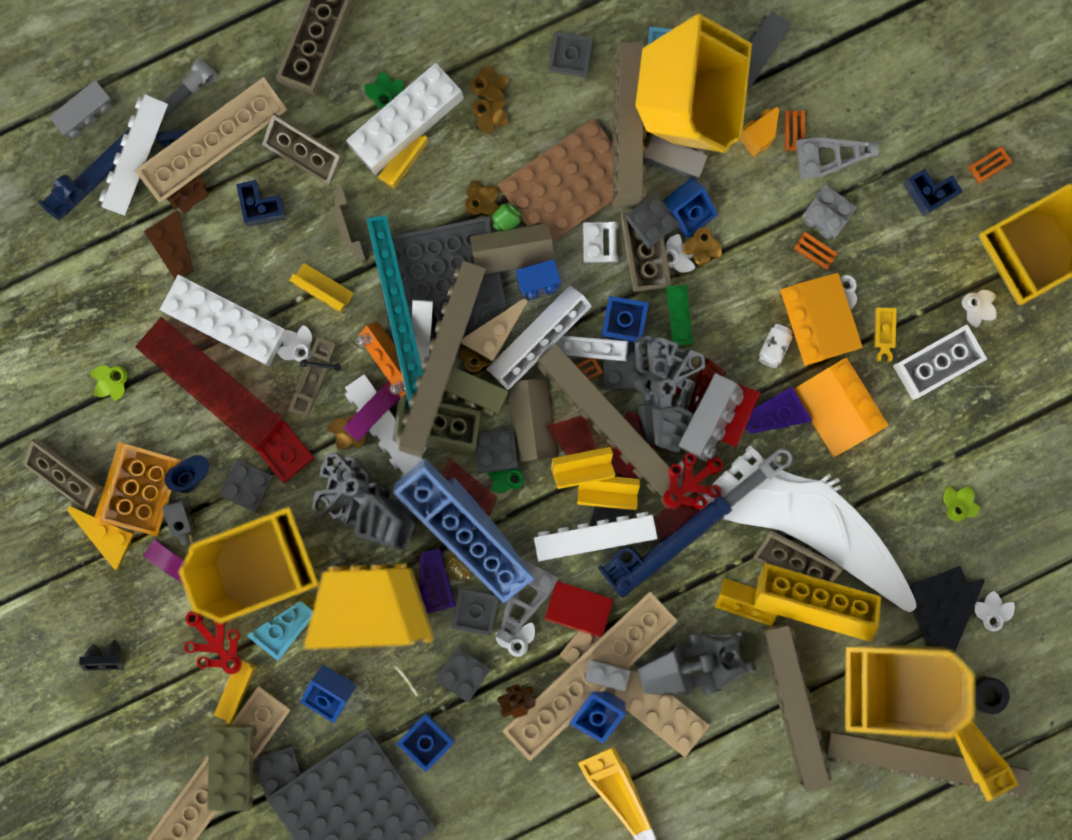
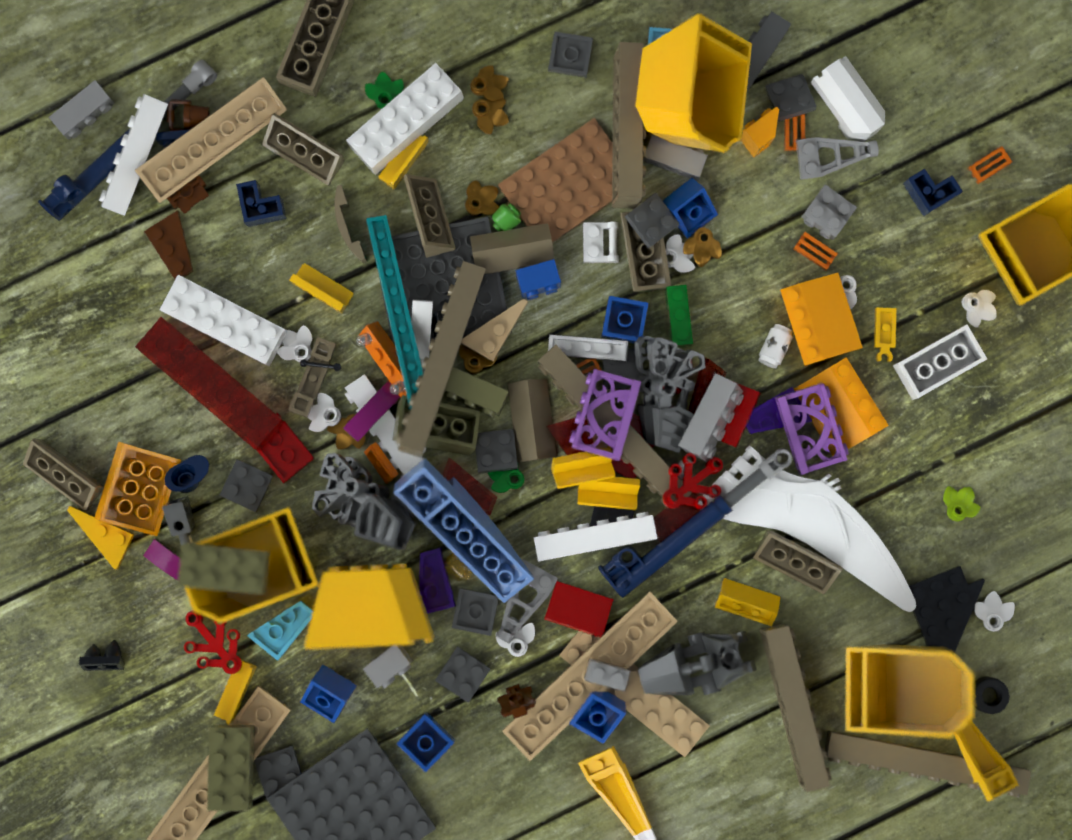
(107, 383): lime plate -> none
(192, 114): none -> reddish brown piece
(223, 568): none -> olive brick
(320, 413): none -> white plate
(381, 463): none -> orange tile
(387, 665): none -> light grey brick
(429, 215): none -> dark tan slope
(539, 337): white brick -> none
(628, 398): none -> medium lavender fence
(791, 97): none -> dark grey plate
(801, 454): none -> medium lavender fence
(817, 602): yellow brick -> none
(850, 100): none -> white brick

